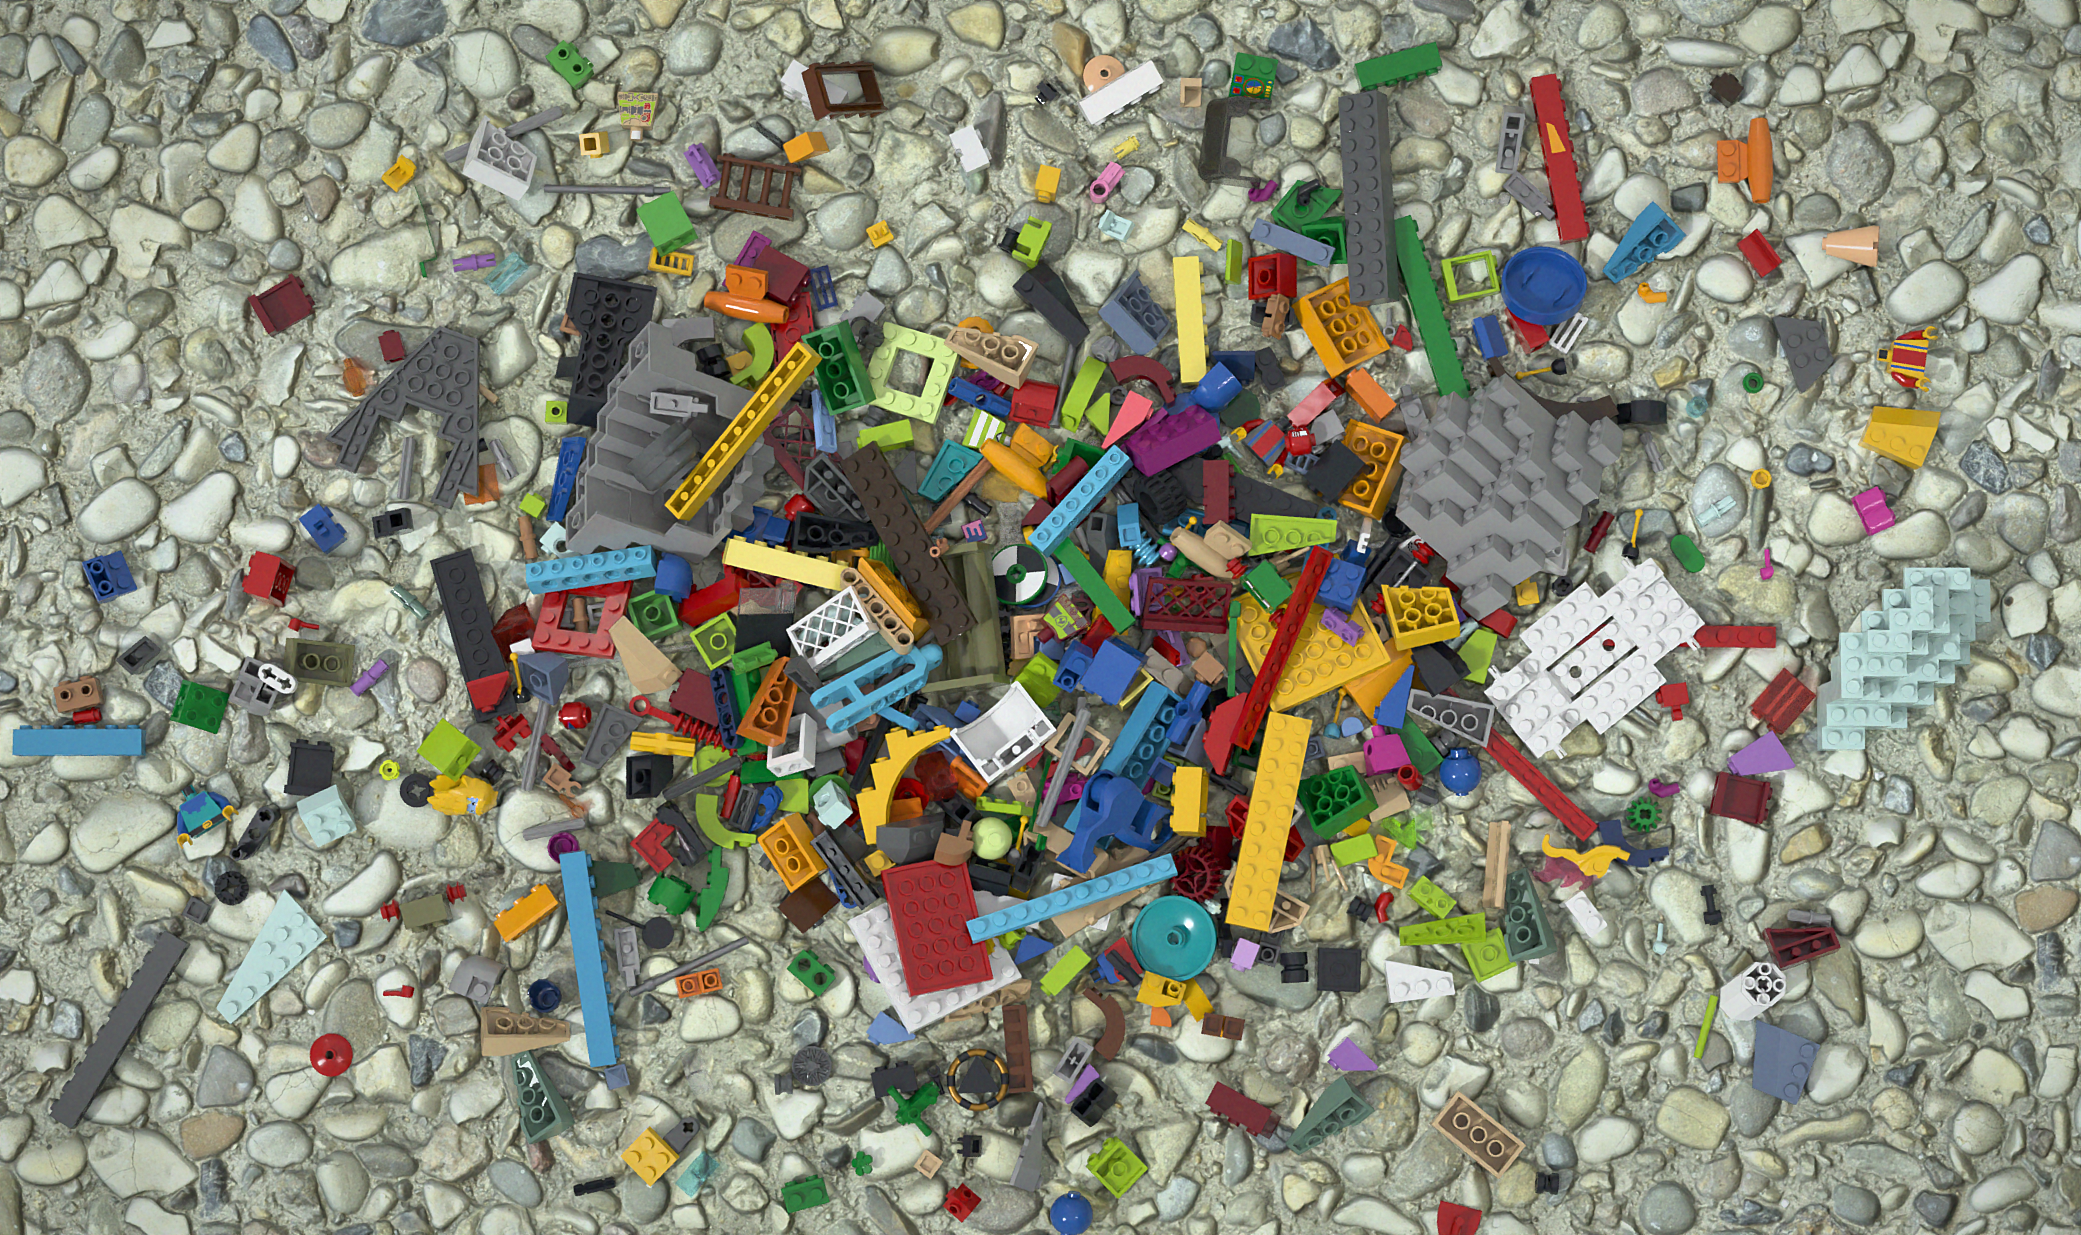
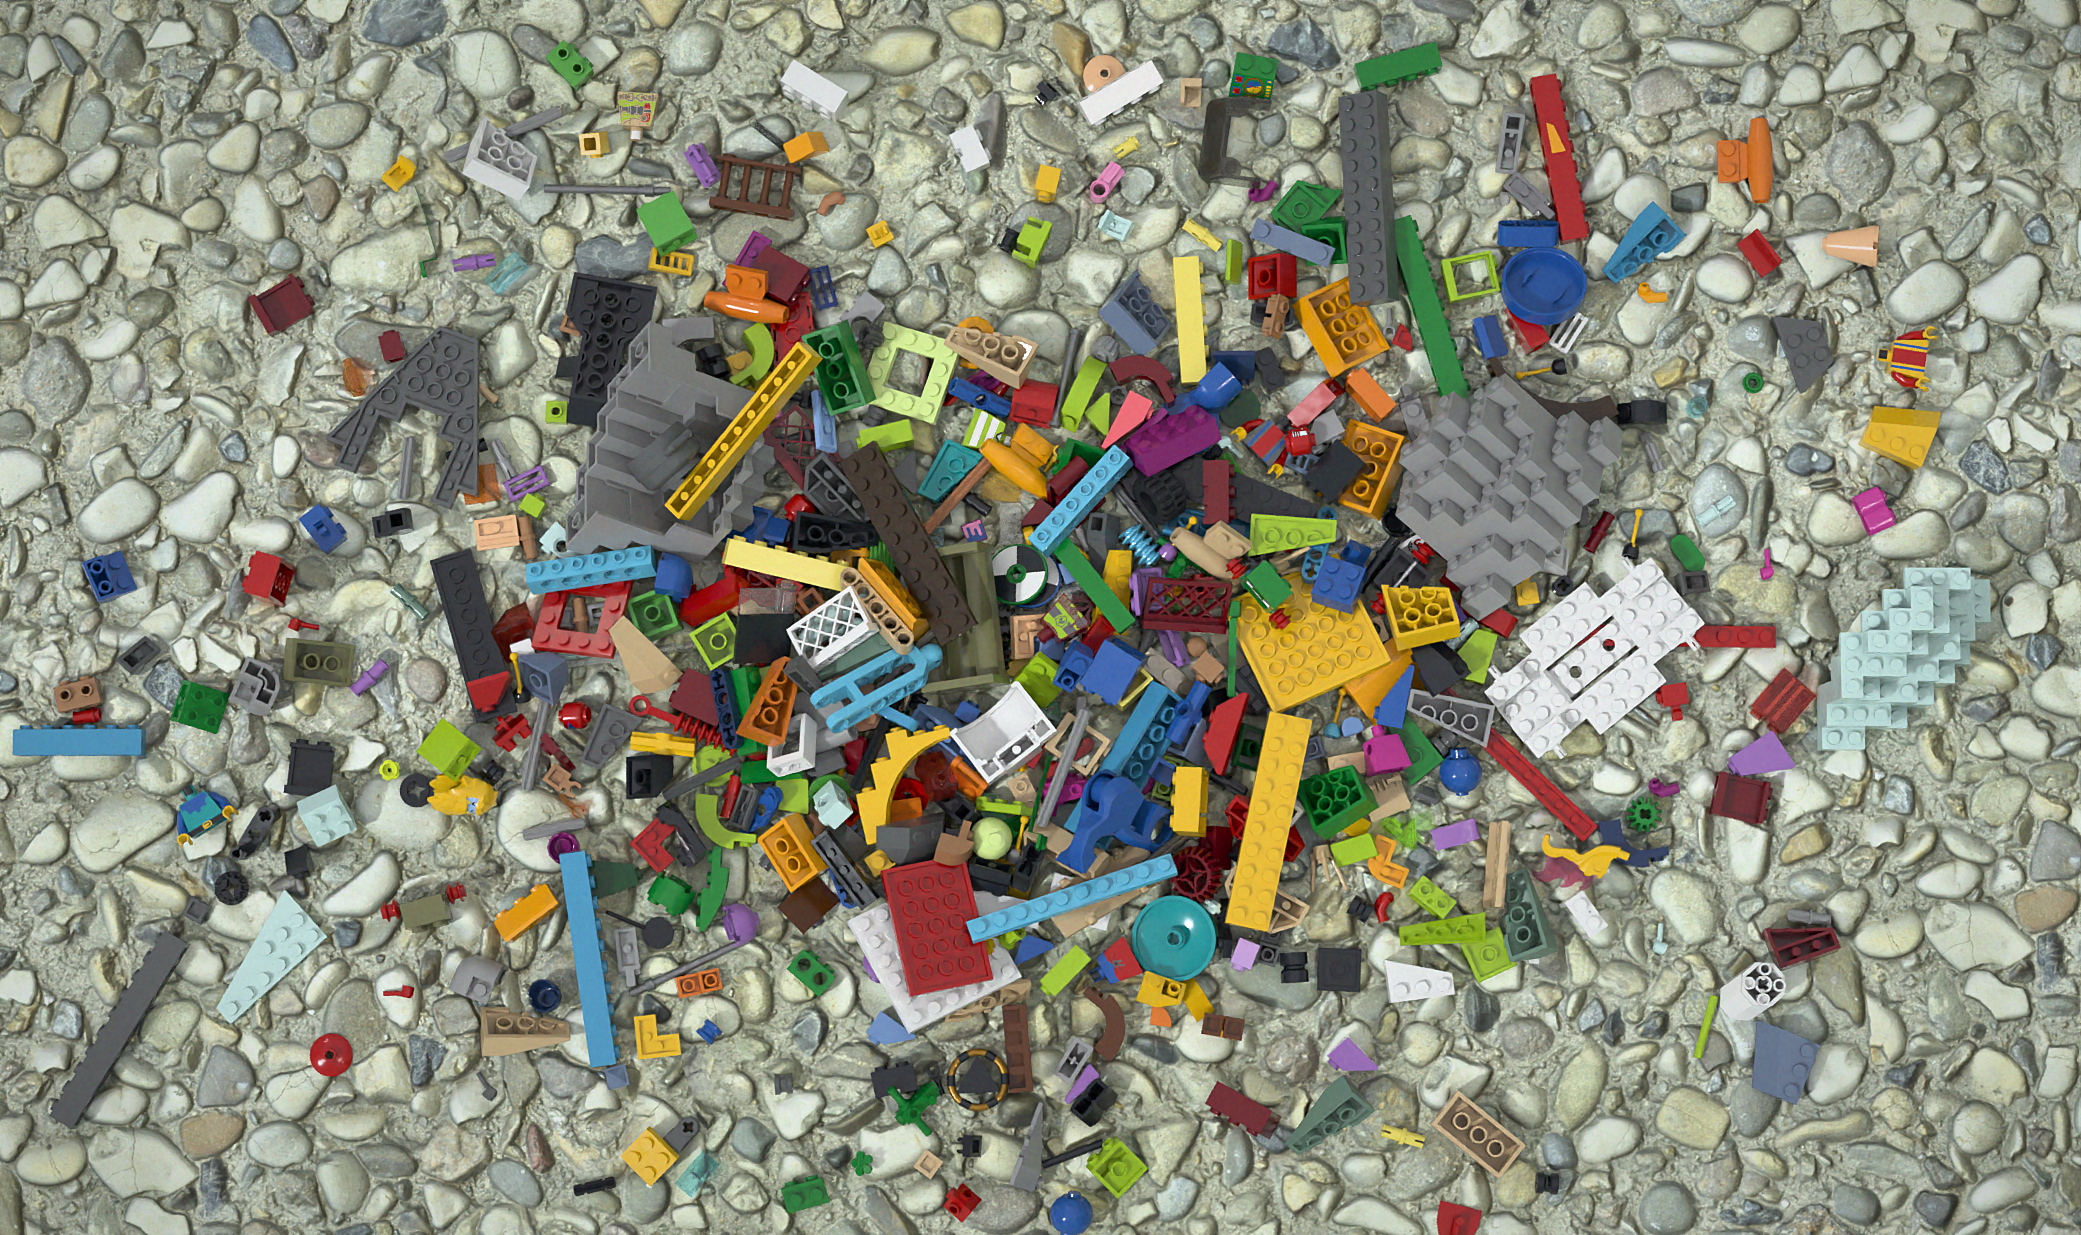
(275, 682): white beam -> none
(299, 863): none -> black slope
(490, 1092): none -> dark grey hand
(496, 532): none -> light nougat plate
(522, 476): none -> medium lavender tile
(541, 1105): sand green wedge -> none
(566, 470): blue wing -> none
(650, 1044): none -> yellow plate
(677, 404): light grey hinge -> none
(709, 1031): none -> blue wheel
(740, 923): none -> medium lavender cylinder
(753, 658): bright green hinge -> none
(811, 1065): dark grey wheel -> none
(813, 595): none -> dark orange brick
(819, 98): reddish brown window -> none
(830, 199): none -> nougat arm
(942, 547): nougat arm -> none
(1049, 299): black wedge -> none
(1072, 1154): none -> black bar
(1123, 968): black axle -> none
(1129, 524): dark azure slope -> none
(1167, 650): red piece -> none
(1281, 647): red plate -> none
(1305, 190): black arm -> none
(1335, 621): medium lavender hinge -> none
(1364, 534): white tile -> none
(1402, 1136): none -> light yellow pin
(1410, 777): red brick -> none
(1455, 834): none -> medium lavender slope
(1527, 233): none -> blue beam
(1692, 583): none -> dark grey slope
(1712, 915): black bar -> none
(1725, 89): dark brown brick -> none
(1760, 479): yellow tile -> none

